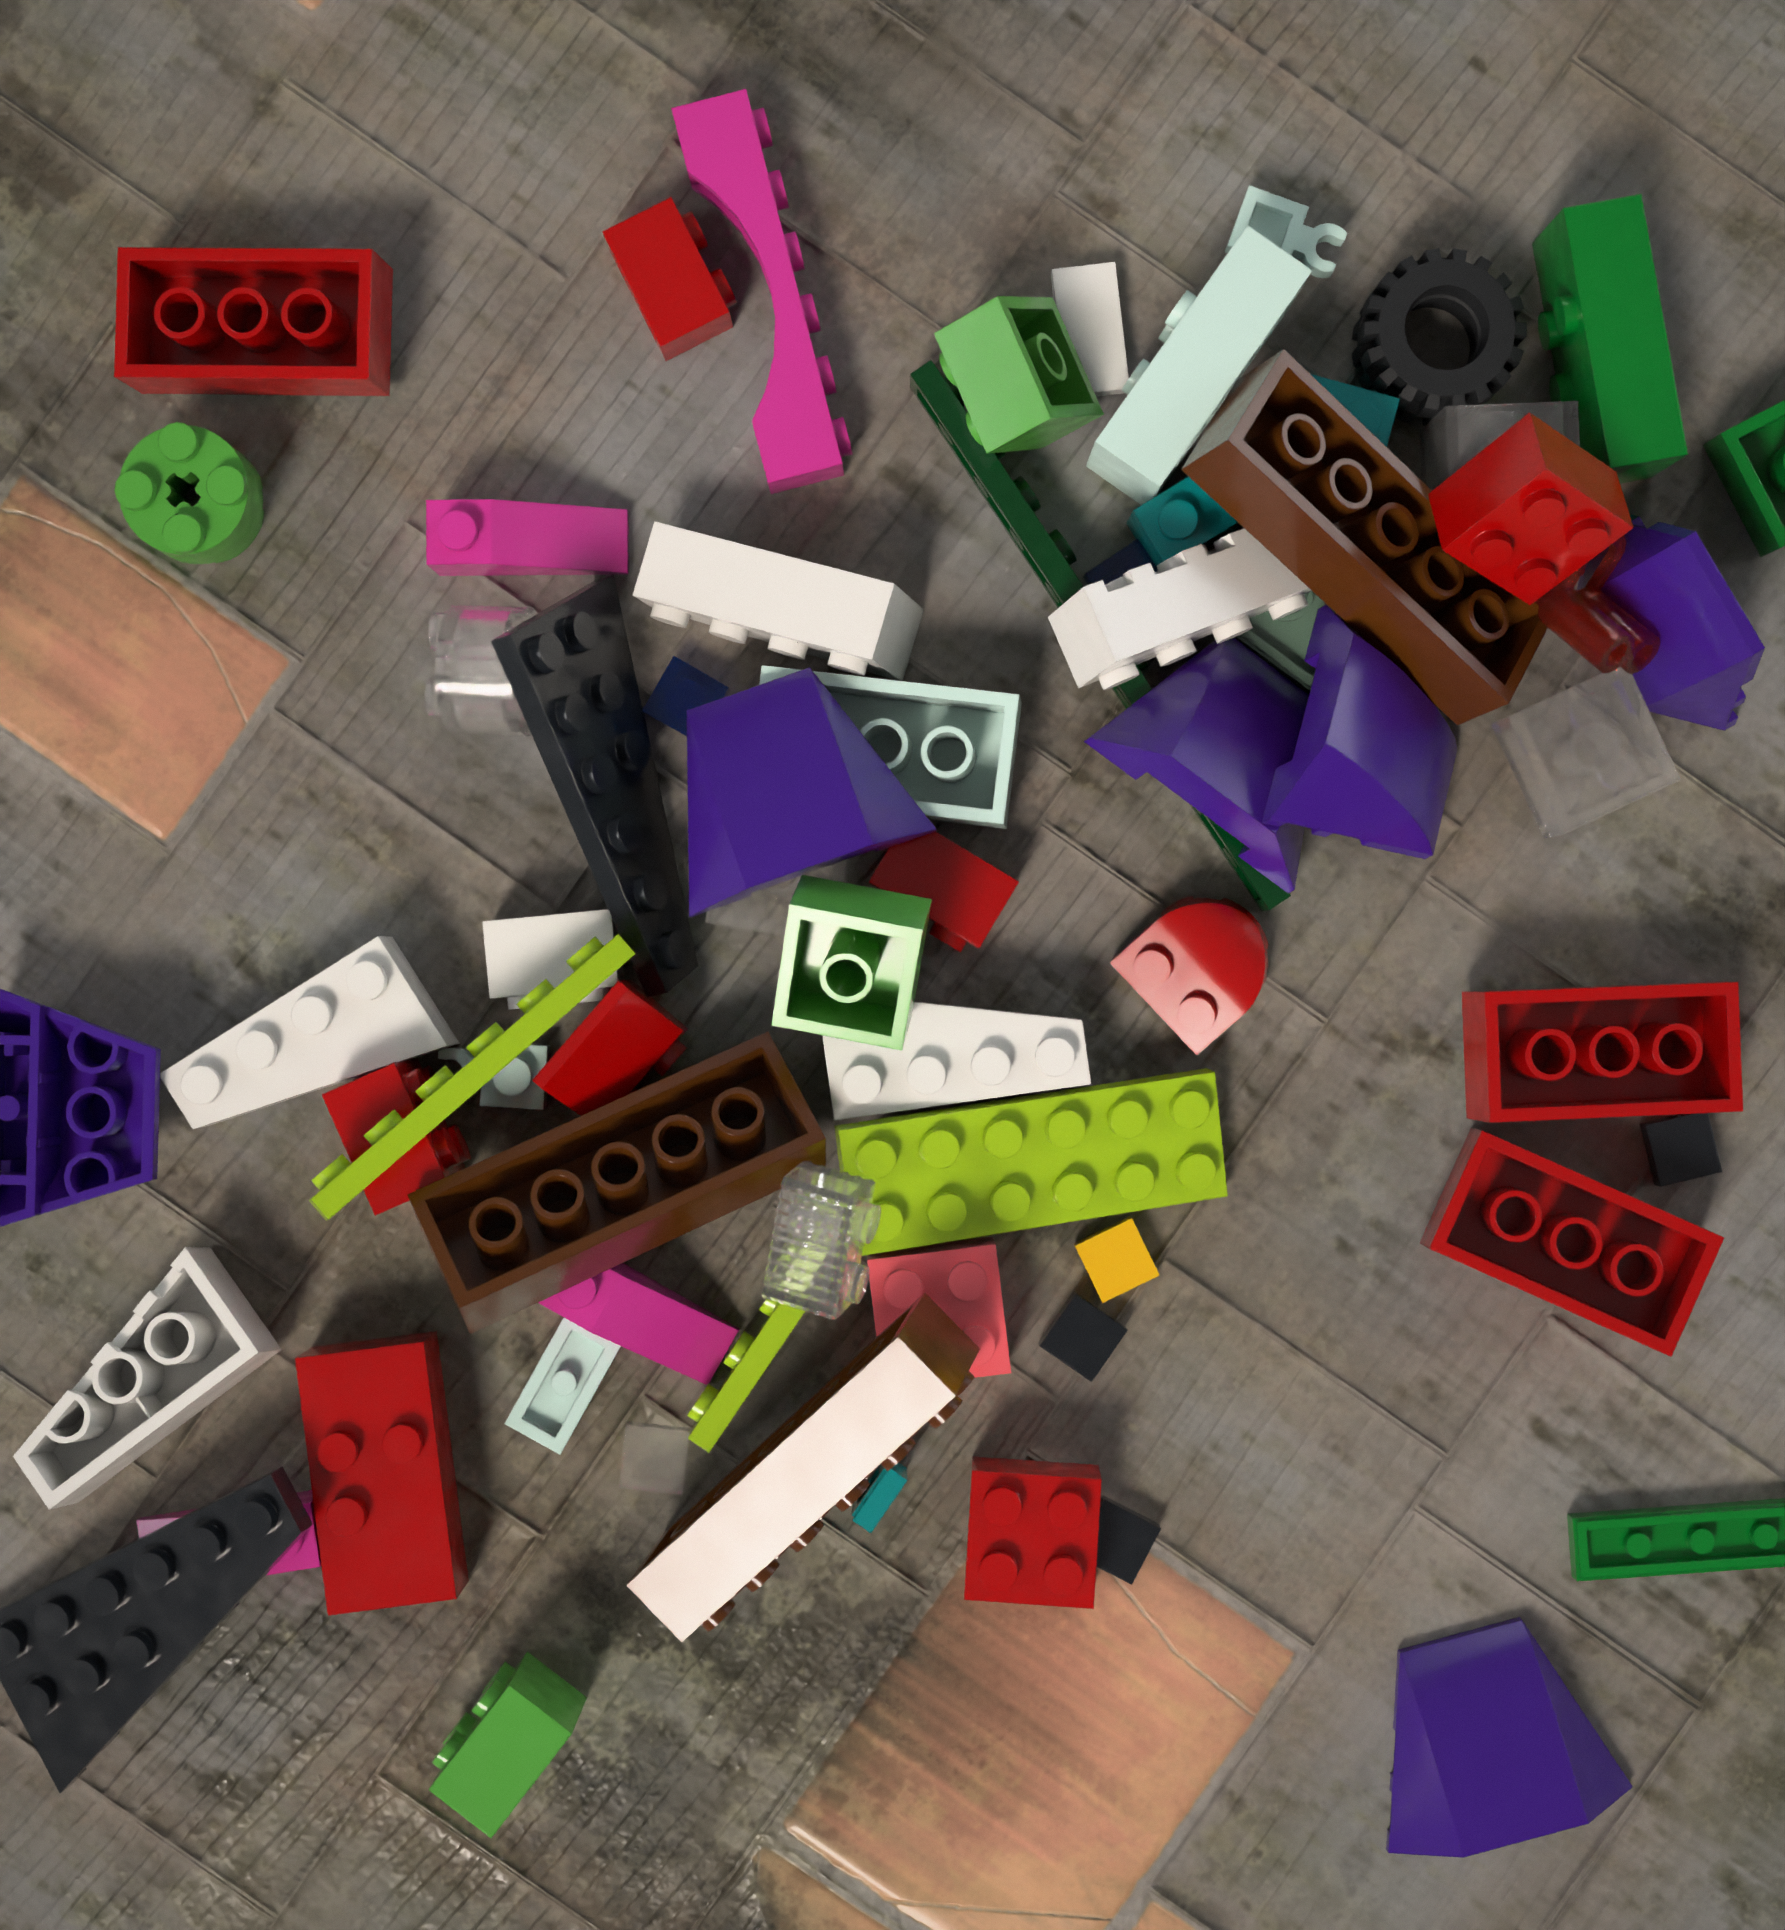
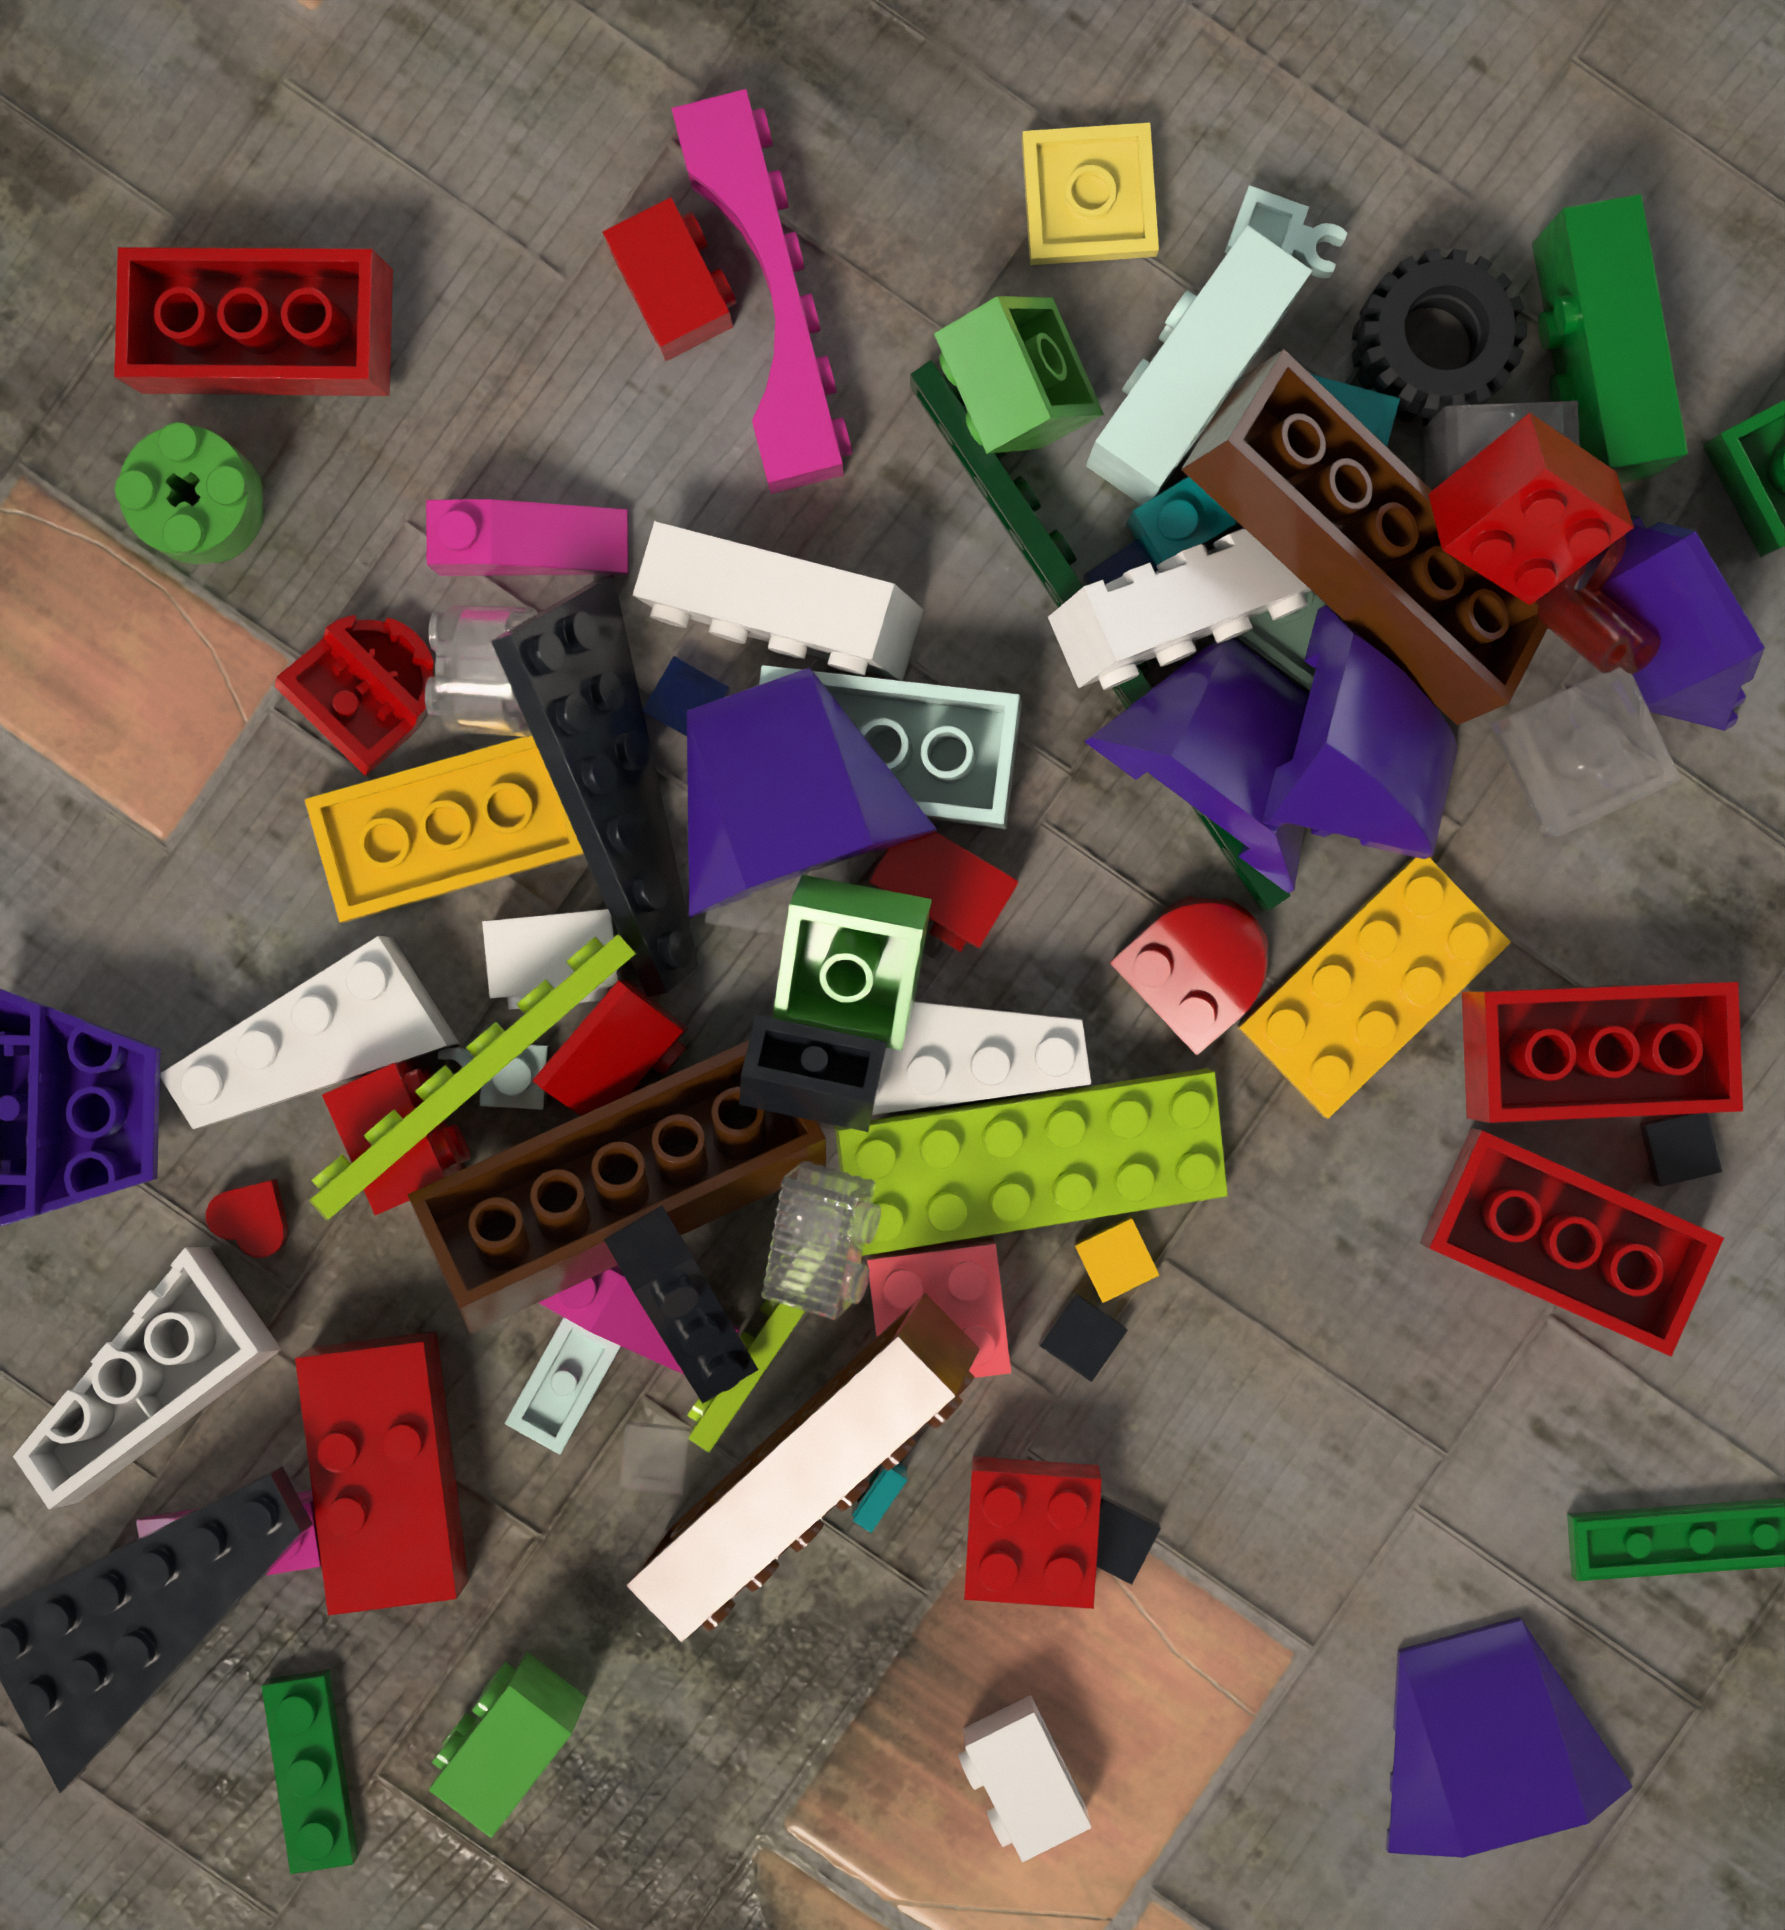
(251, 1217): none -> red tile
(309, 1771): none -> green plate
(362, 687): none -> red slope
(440, 828): none -> yellow plate
(681, 1304): none -> black brick
(811, 1073): none -> black brick
(1024, 1778): none -> white brick
(1090, 193): none -> light yellow plate
(1092, 315): white tile -> none
(1373, 984): none -> yellow plate

